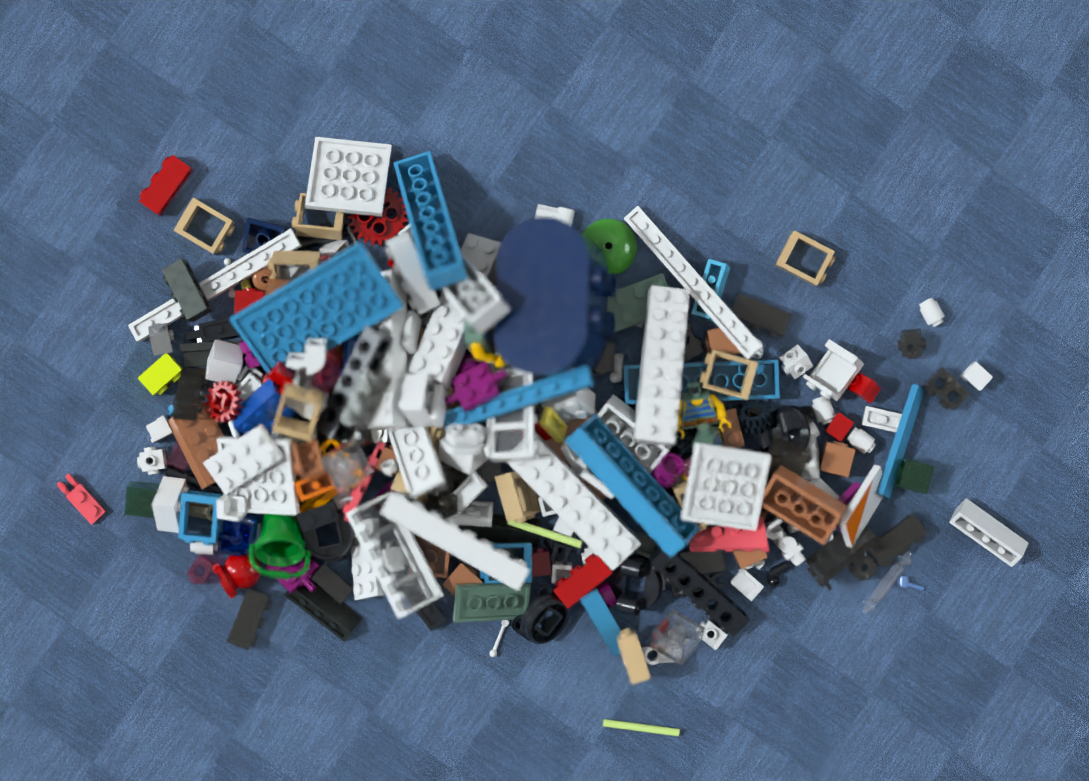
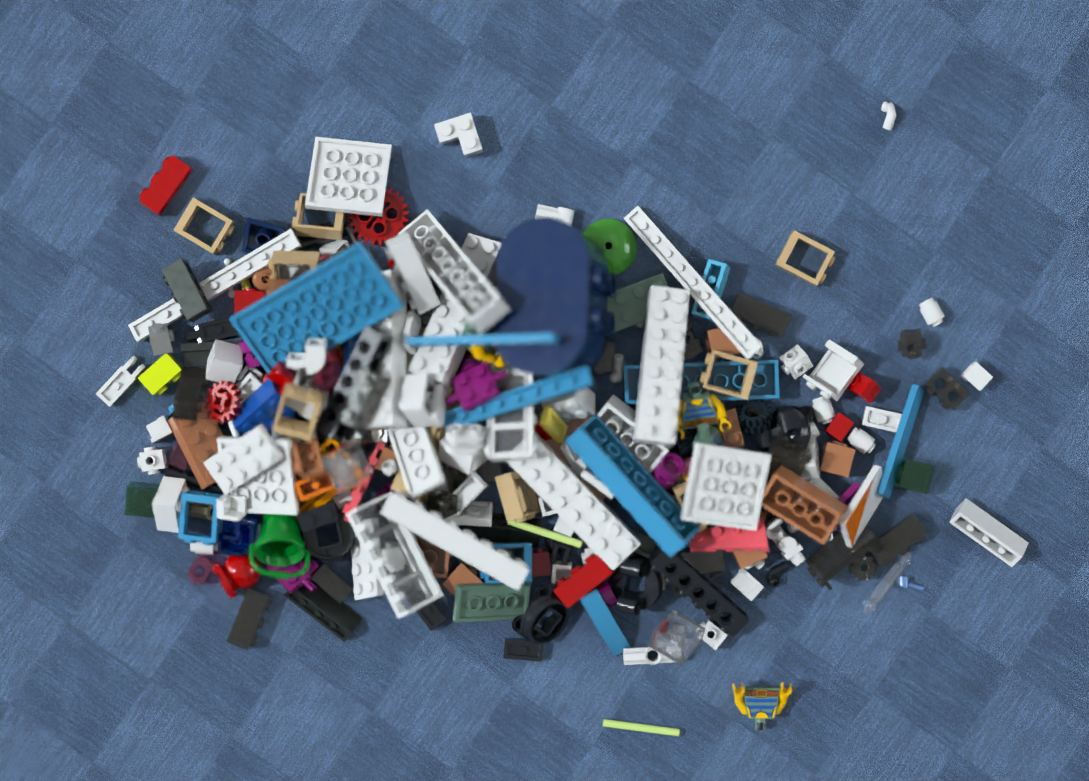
(82, 500): coral hinge -> none
(119, 382): none -> white hinge
(430, 221): dark azure brick -> none
(461, 129): none -> white brick
(475, 340): none -> dark azure tile
(493, 653): white hinge -> none
(522, 650): none -> black plate
(633, 656): tan window -> none
(761, 702): none -> torso
(891, 115): none -> white arm

